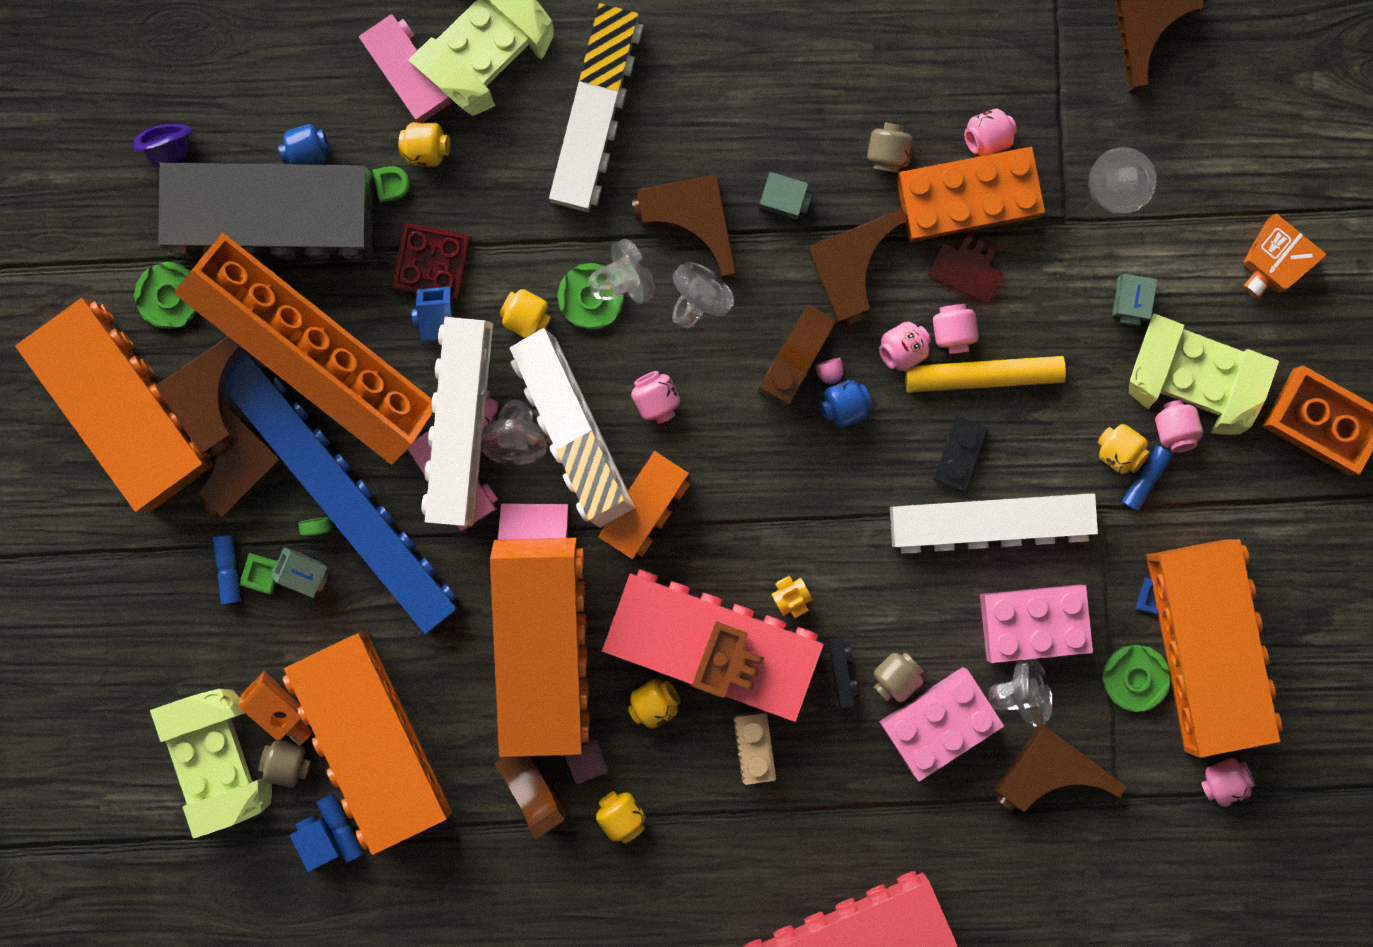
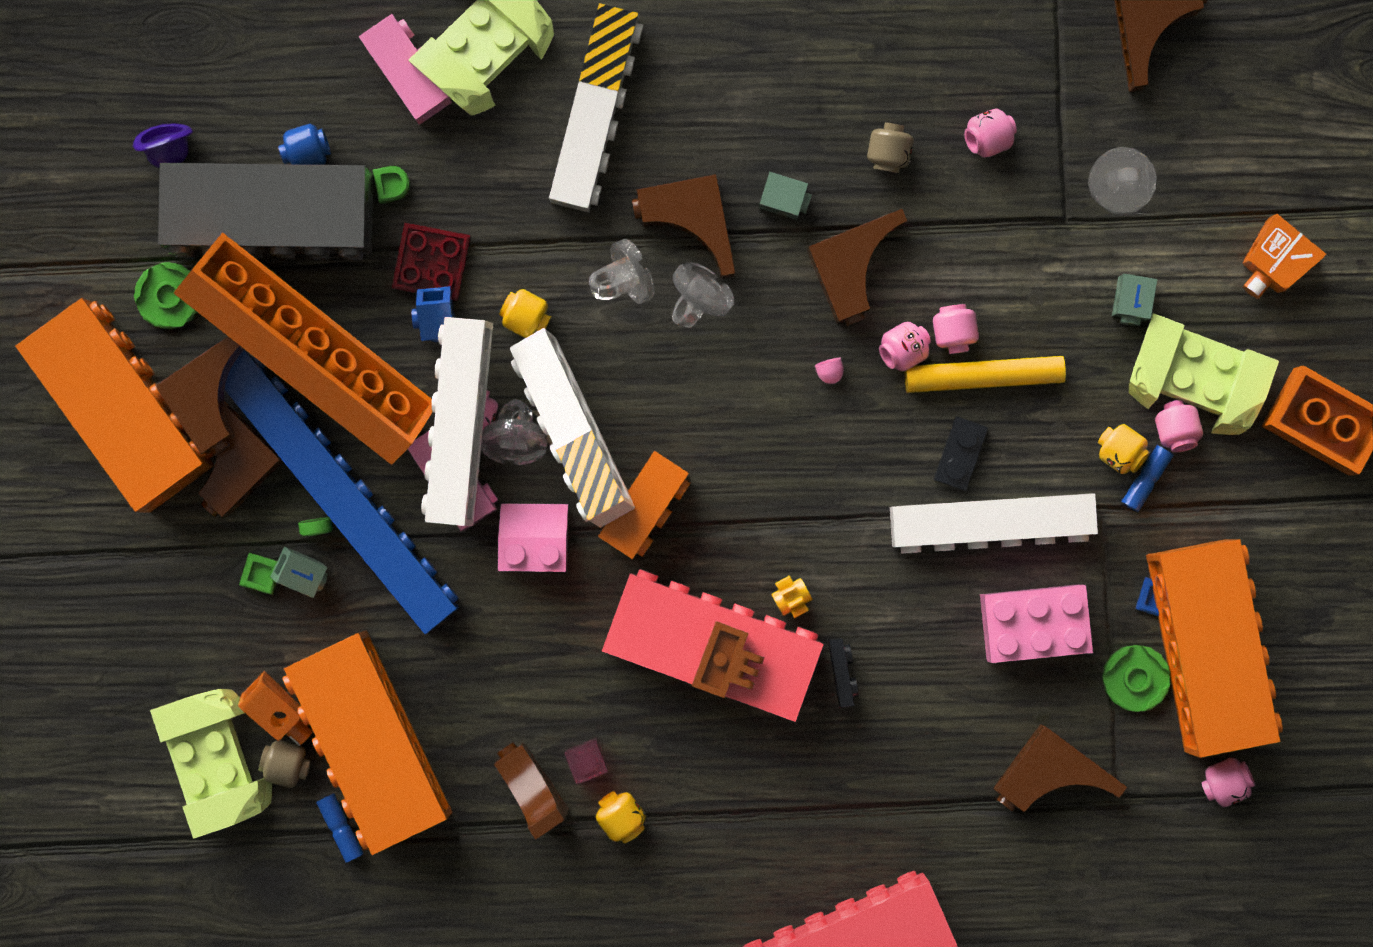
(226, 564): blue piece -> none
(314, 842): blue brick -> none
(423, 144): yellow head -> none
(539, 646): orange brick -> none
(580, 305): bright green tile -> none
(654, 703): yellow head -> none
(655, 397): bright pink head -> none
(754, 747): tan brick -> none
(796, 356): reddish brown arch -> none
(846, 404): blue head -> none
(898, 677): dark tan head -> none
(941, 724): bright pink brick -> none
(967, 269): clear red hinge -> none
(970, 194): orange brick -> none
(1024, 693): clear tile -> none

